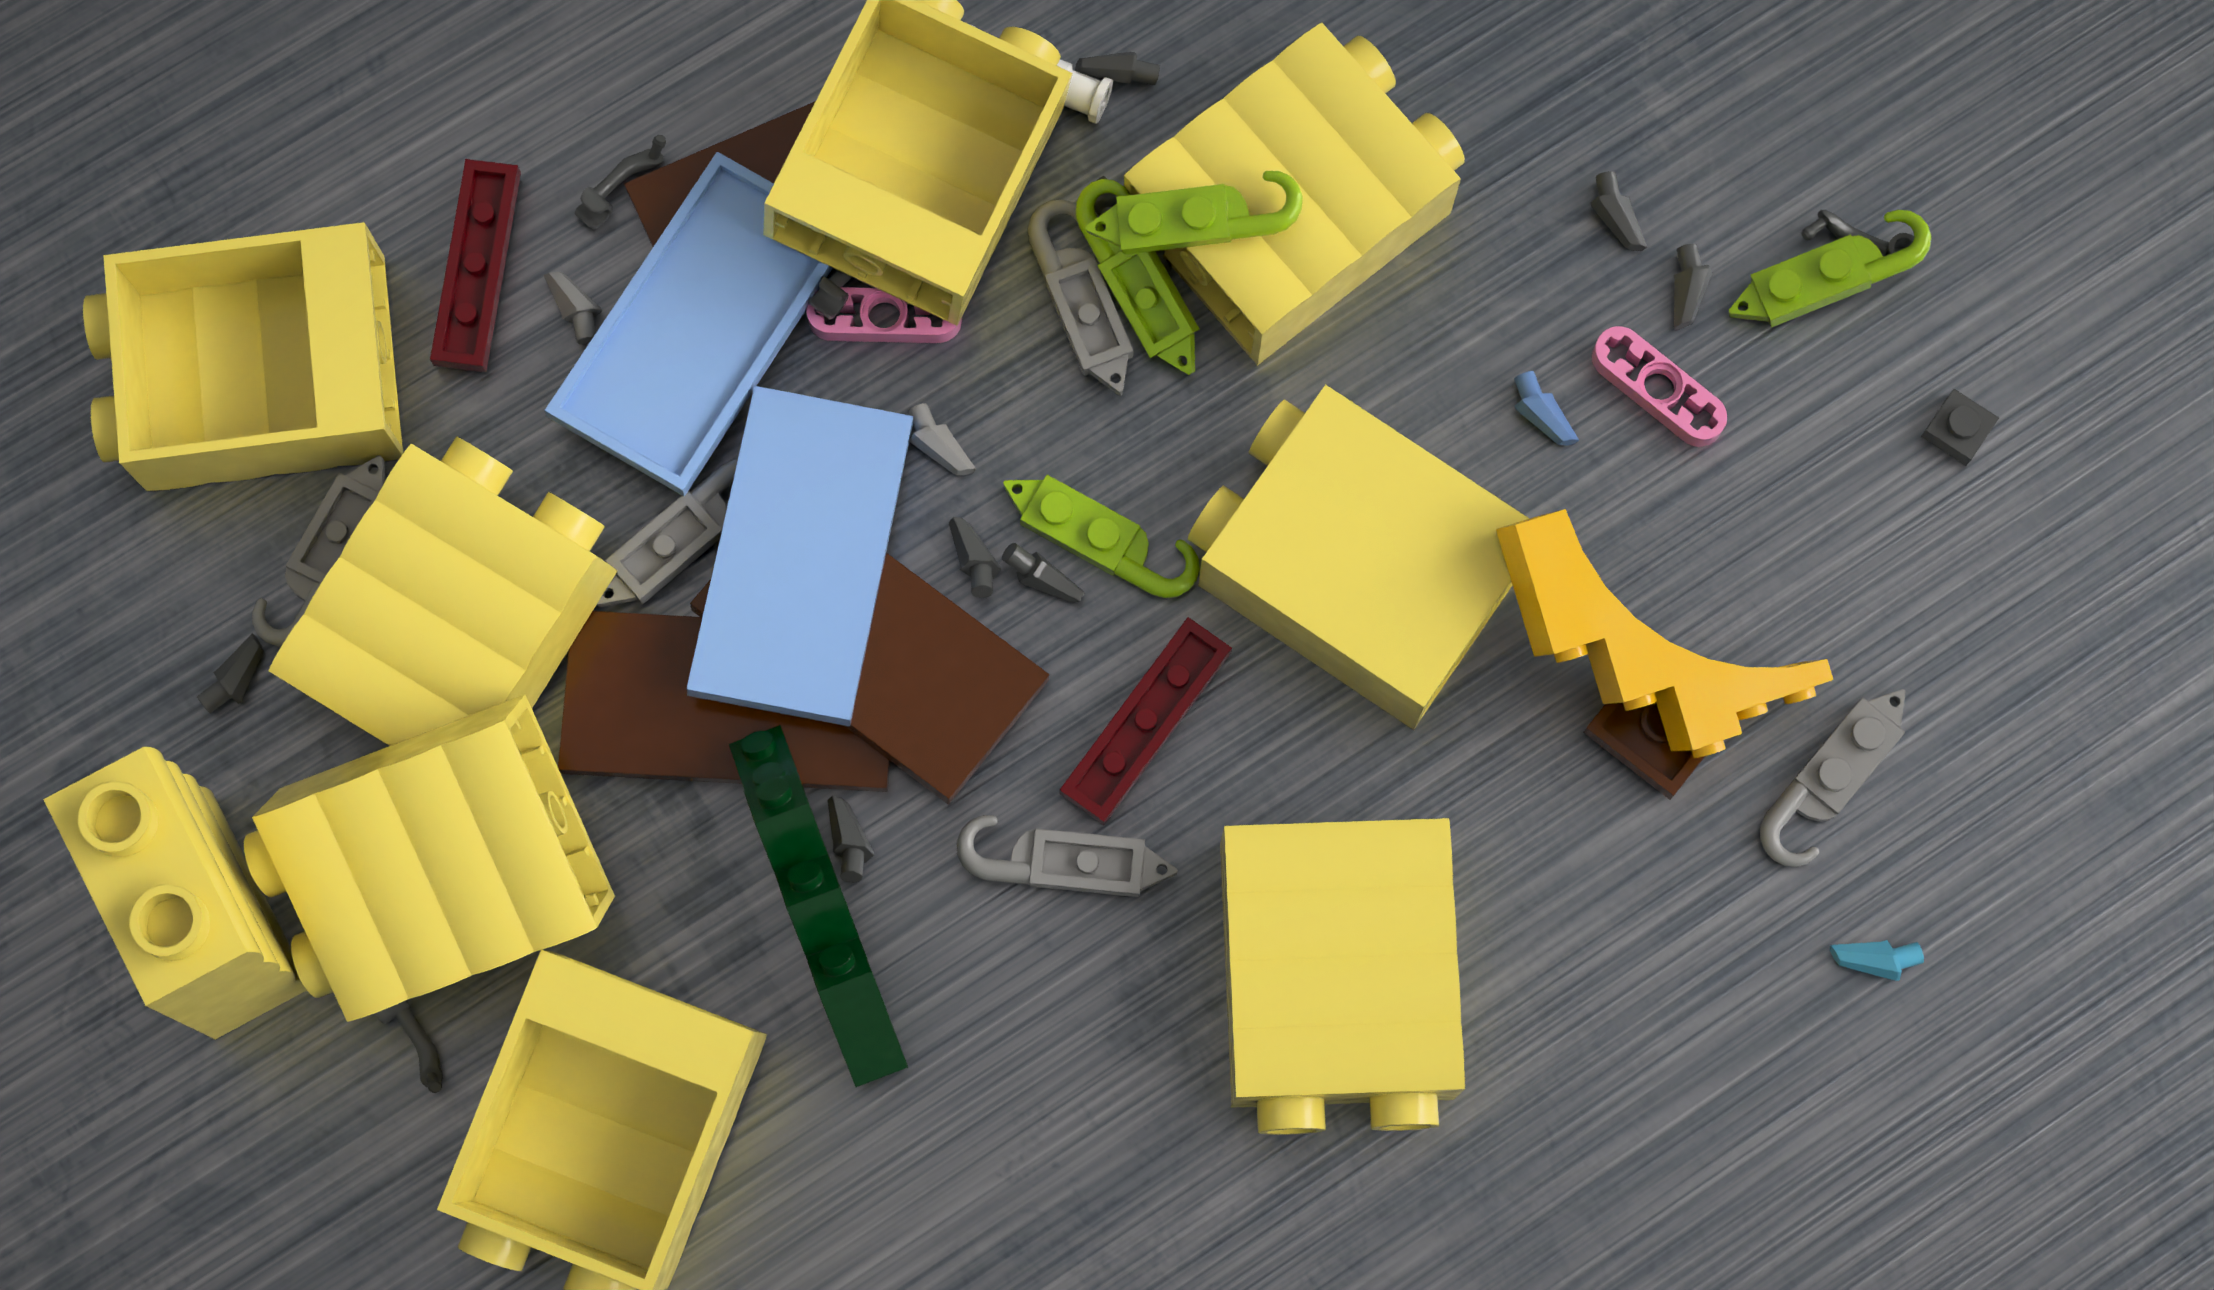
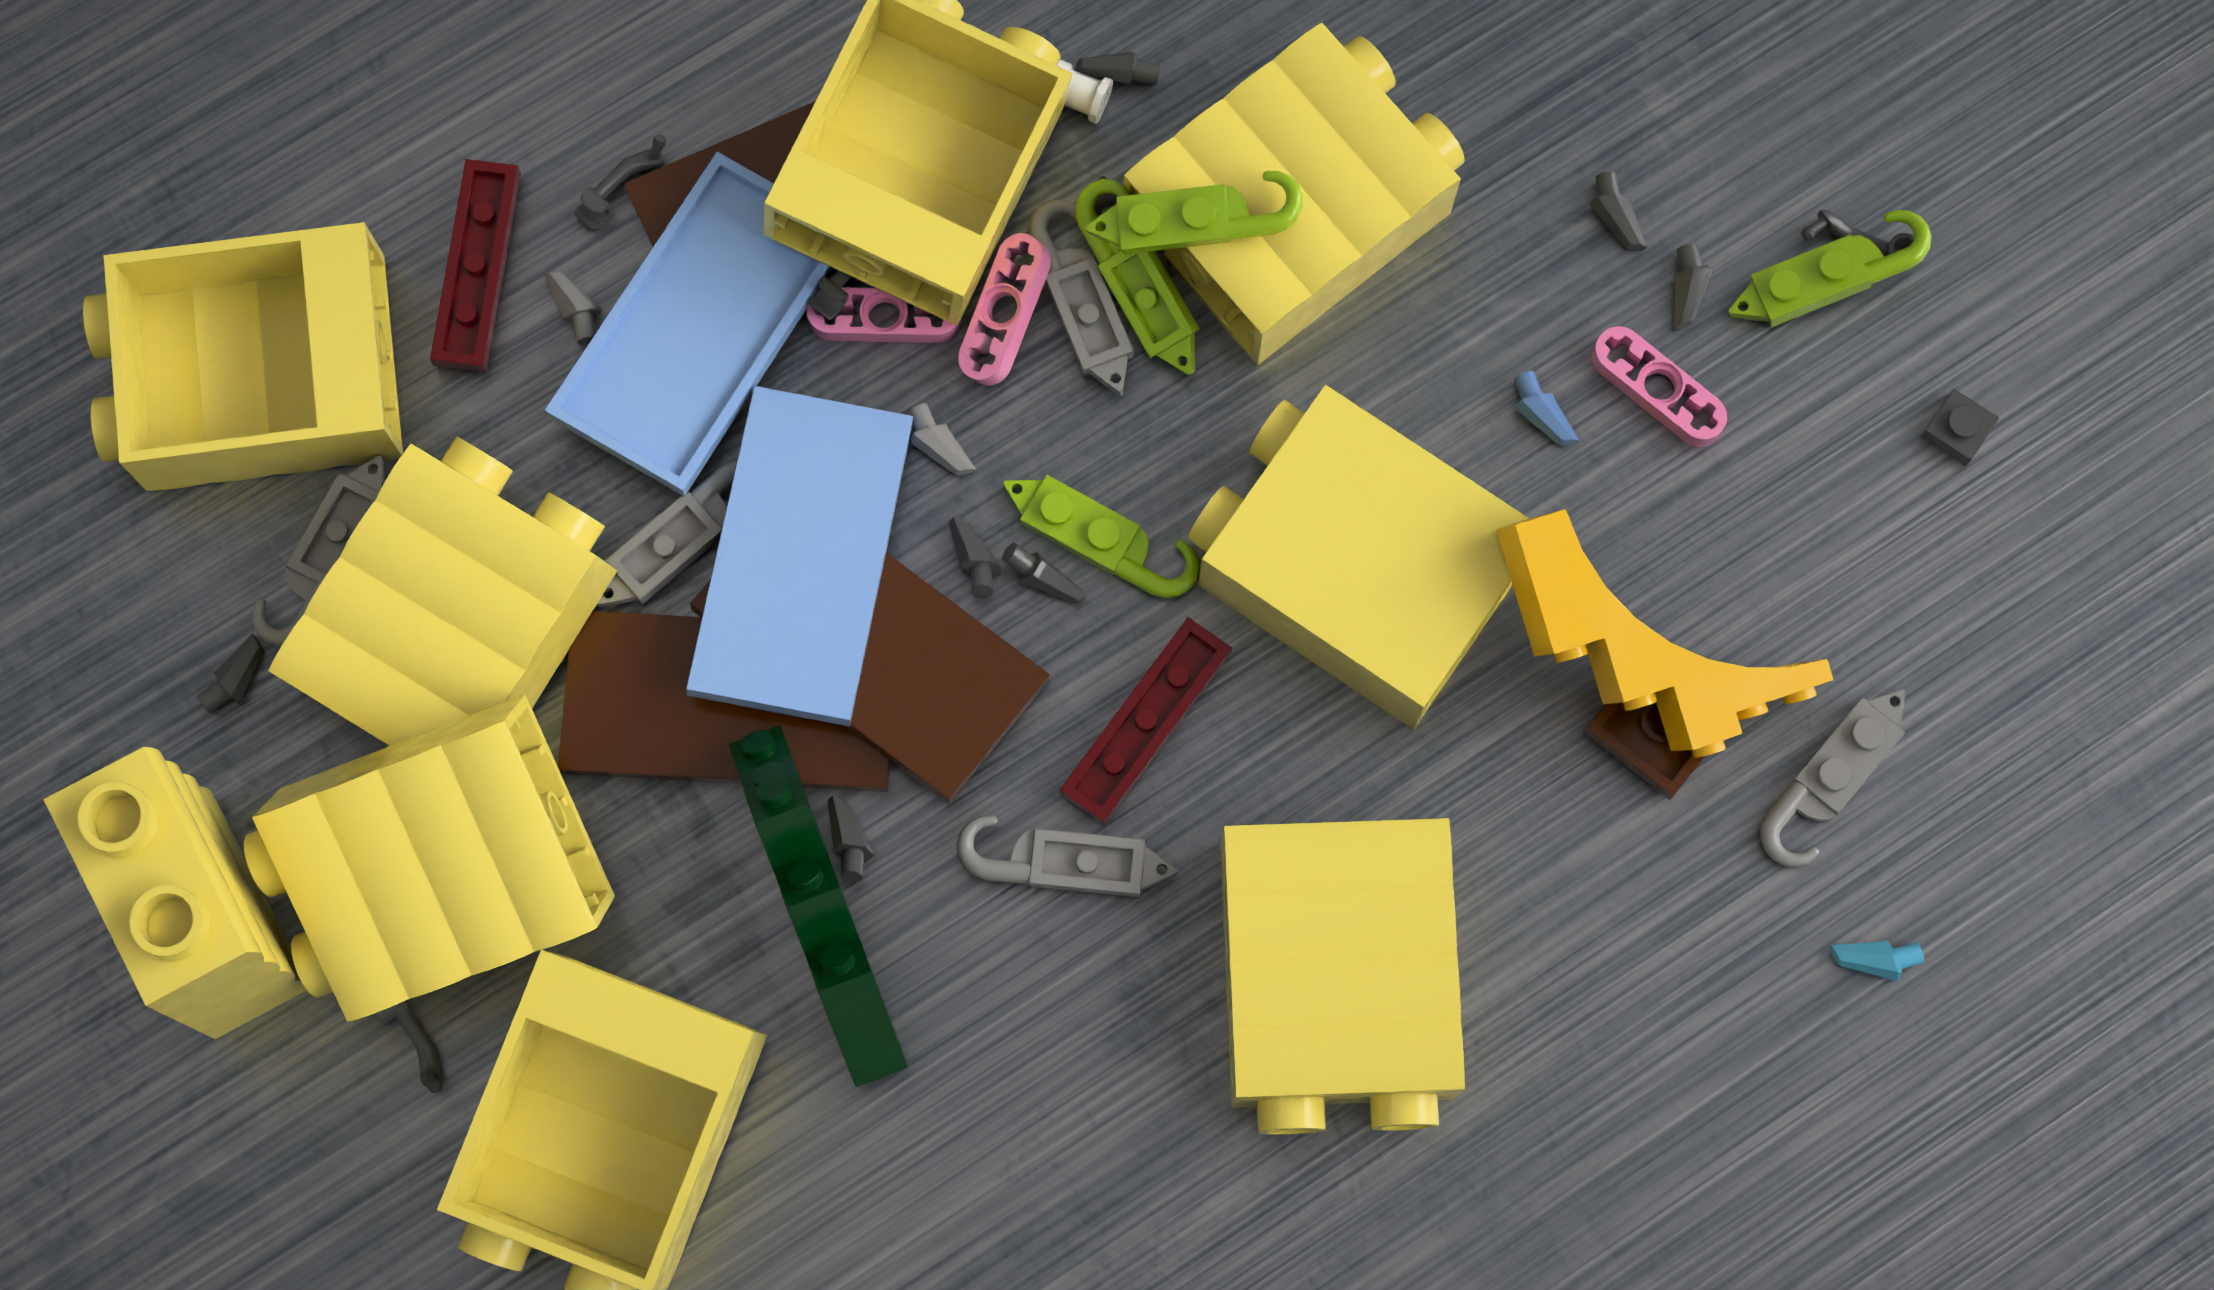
(995, 288): none -> bright pink beam

